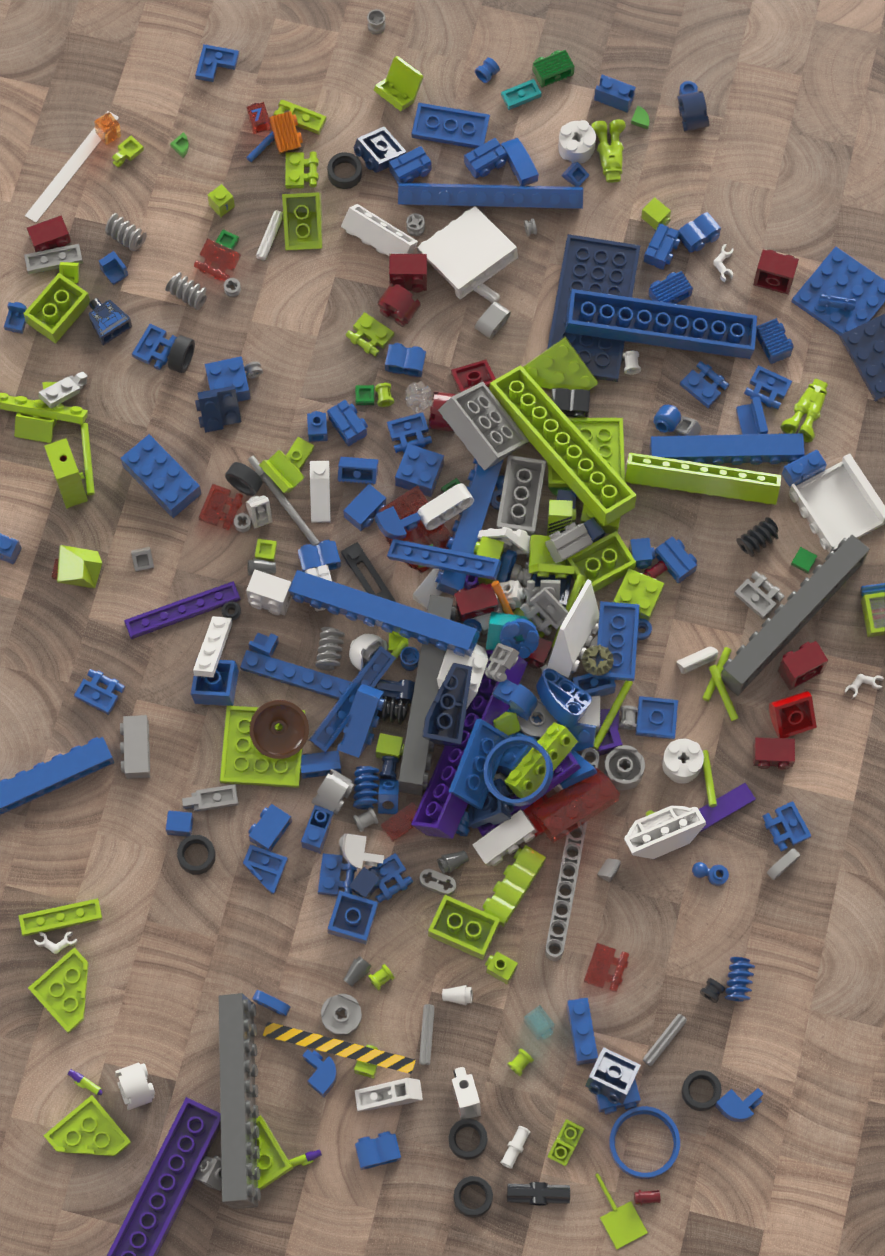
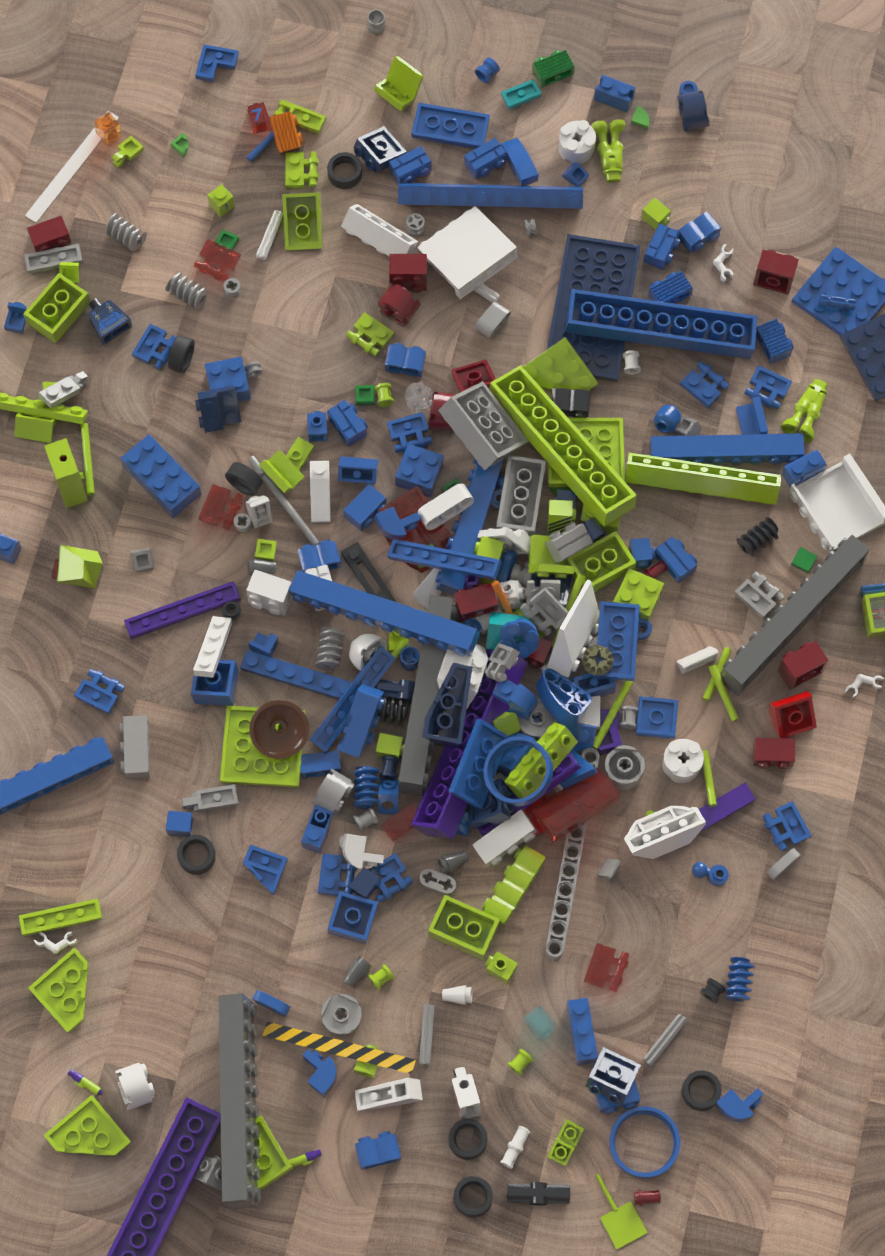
(113, 268): blue panel -> none
(269, 828): blue brick -> none

